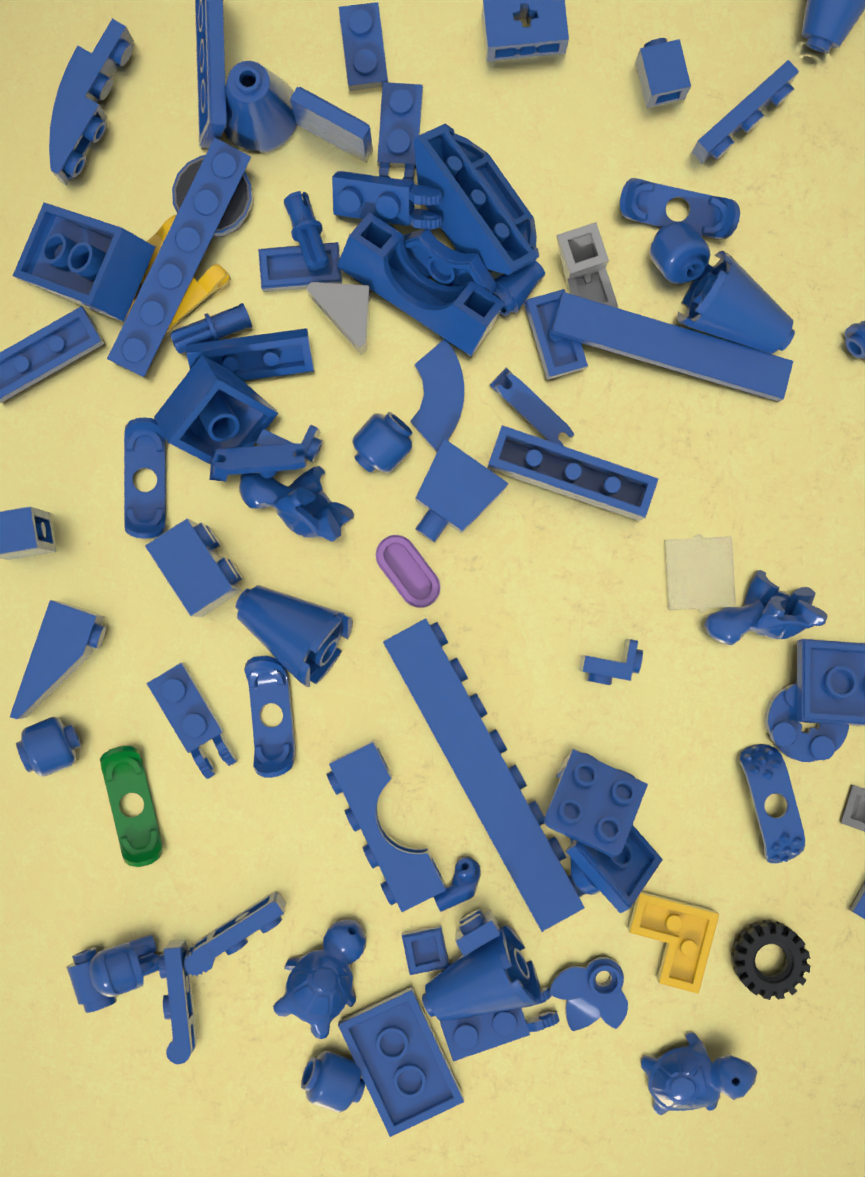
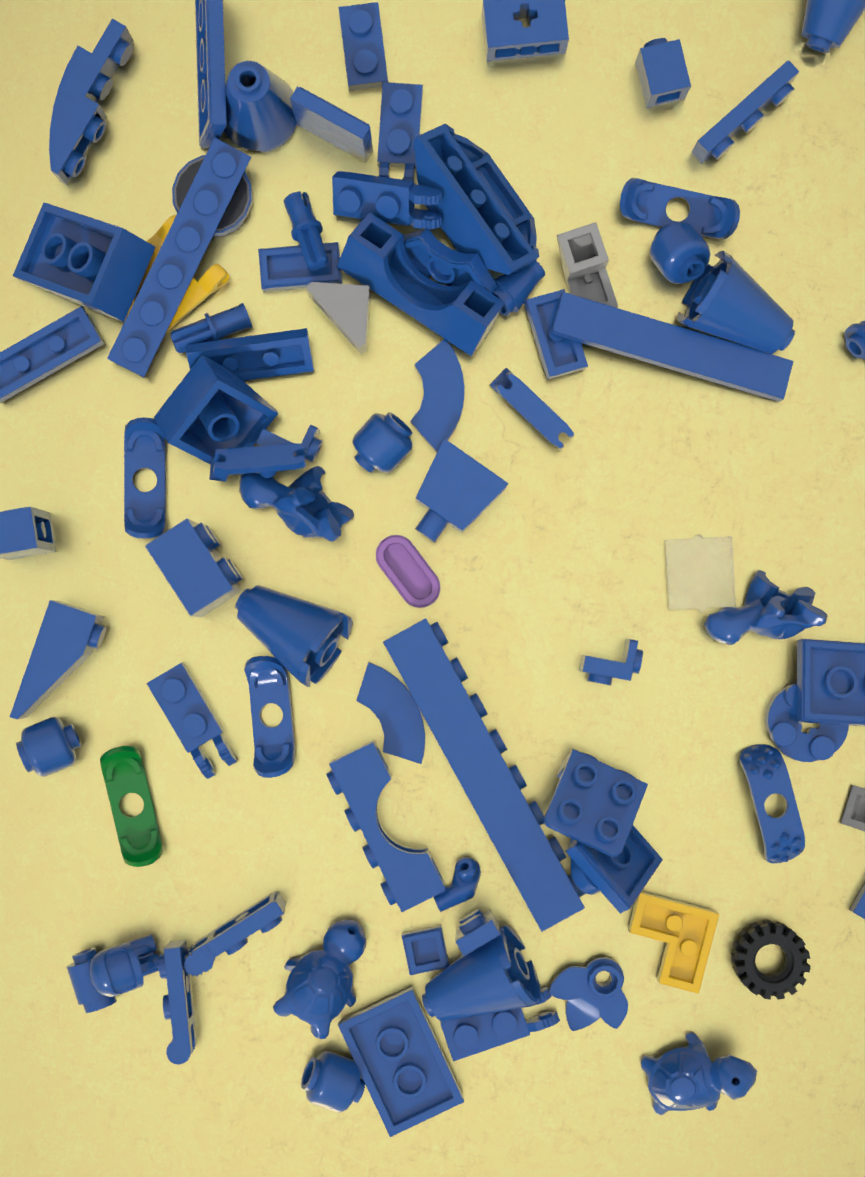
(396, 711): none -> blue tile
(572, 473): blue brick -> none

